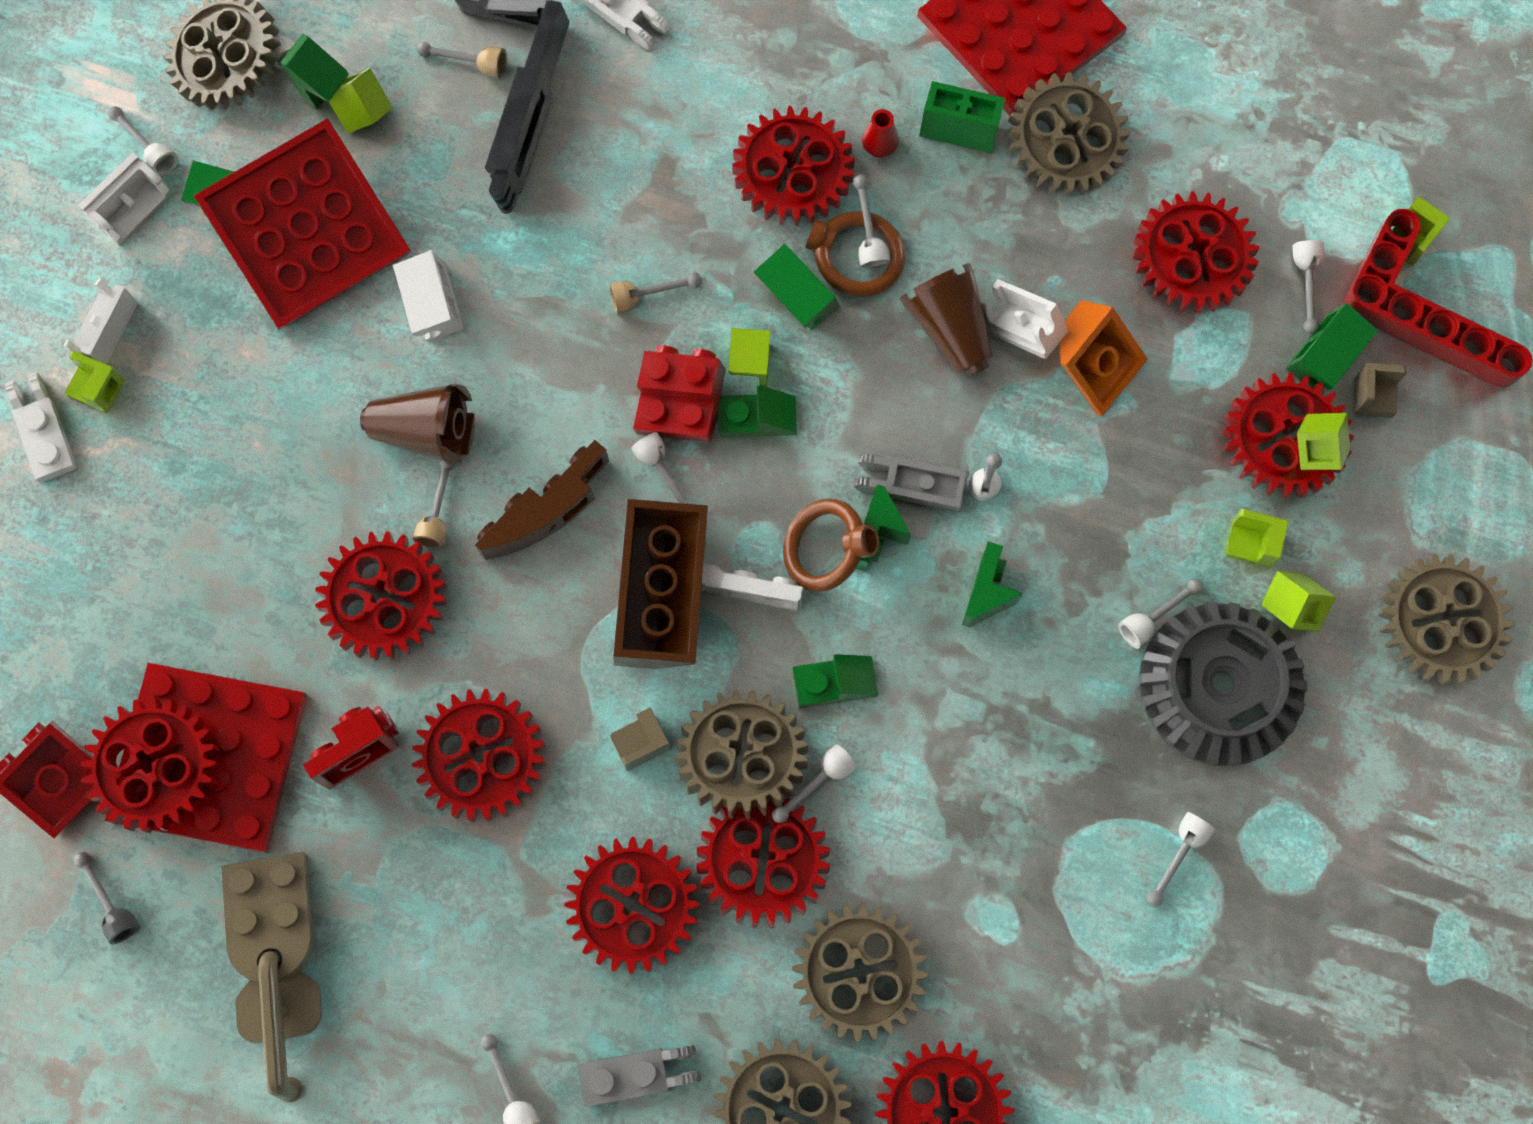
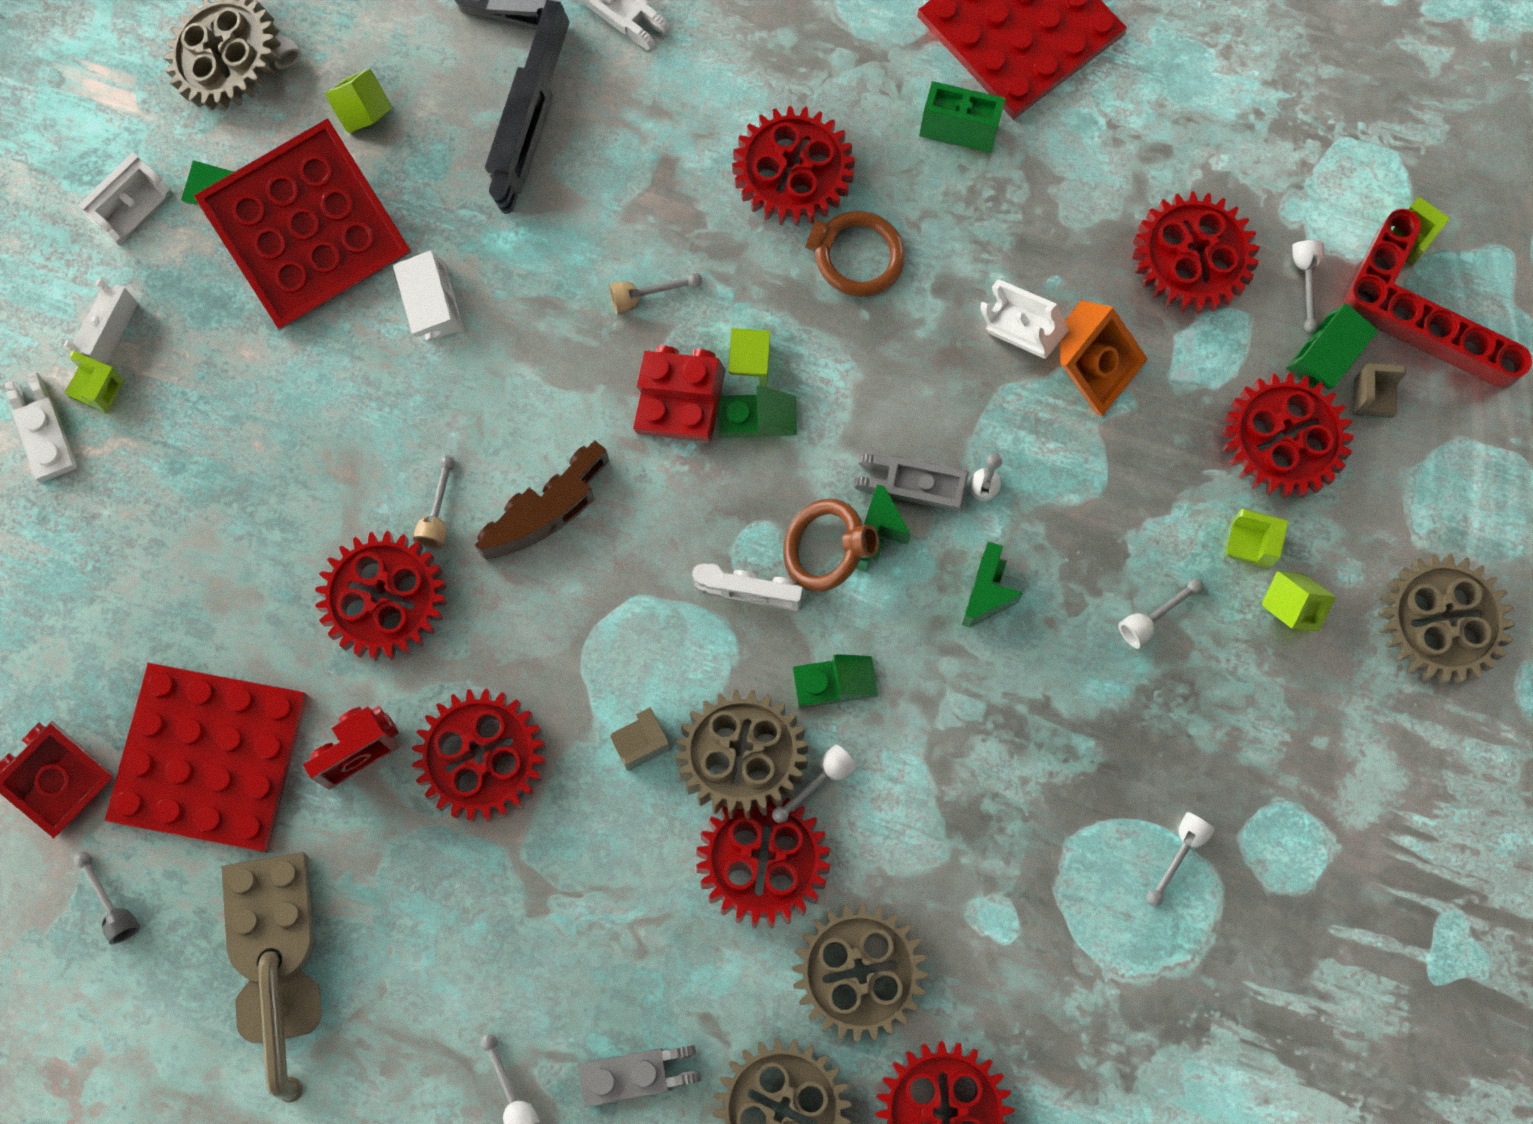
(156, 156): white hinge -> none
(164, 797): red gear -> none
(313, 71): green slope -> none
(423, 422): reddish brown cone -> none
(490, 60): hinge -> none
(613, 938): red gear -> none
(651, 452): white hinge -> none
(660, 584): reddish brown slope -> none
(797, 287): green hinge -> none
(873, 250): hinge -> none
(880, 135): red cone -> none
(953, 318): reddish brown cone -> none
(1097, 119): dark tan gear -> none
(1200, 723): dark grey gear -> none
(1323, 441): lime panel -> none

